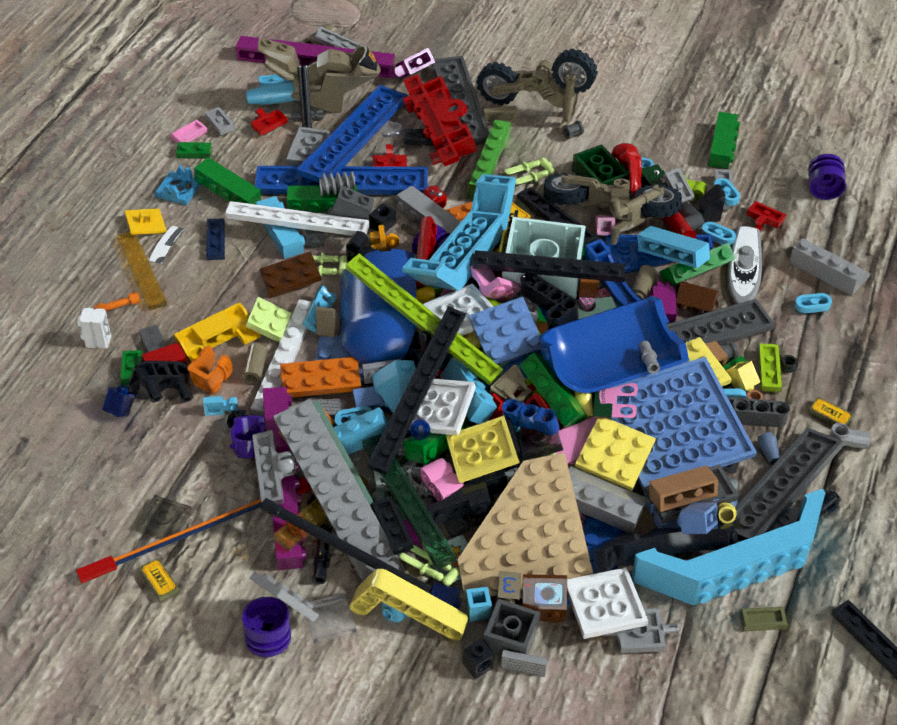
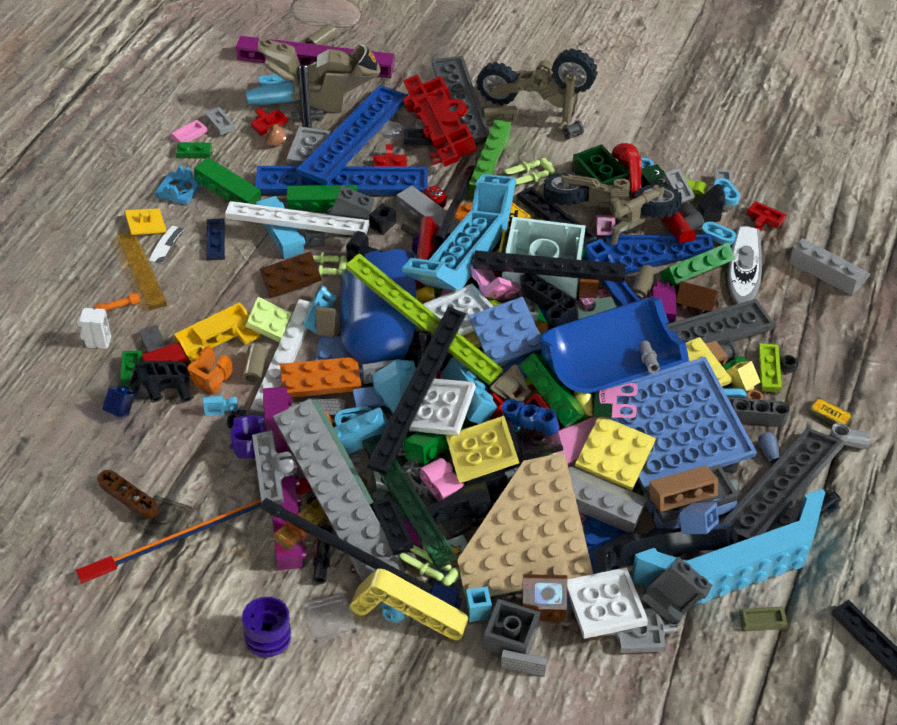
(127, 494): none -> reddish brown beam
(159, 579): tile -> none
(275, 135): none -> nougat cone
(290, 598): light grey plate -> none
(333, 39): light grey tile -> none
(335, 184): light grey piece -> none
(390, 240): light orange hips -> none
(412, 64): brick -> none
(414, 429): clear blue plate -> none
(441, 233): none -> black piece
(478, 658): black brick -> none
(509, 586): dark tan brick -> none
(673, 246): medium azure brick -> none
(676, 590): none -> dark grey panel
(724, 140): green brick -> none
(726, 513): light yellow piece -> none
(813, 303): medium azure plate -> none
(827, 177): dark purple wheel -> none

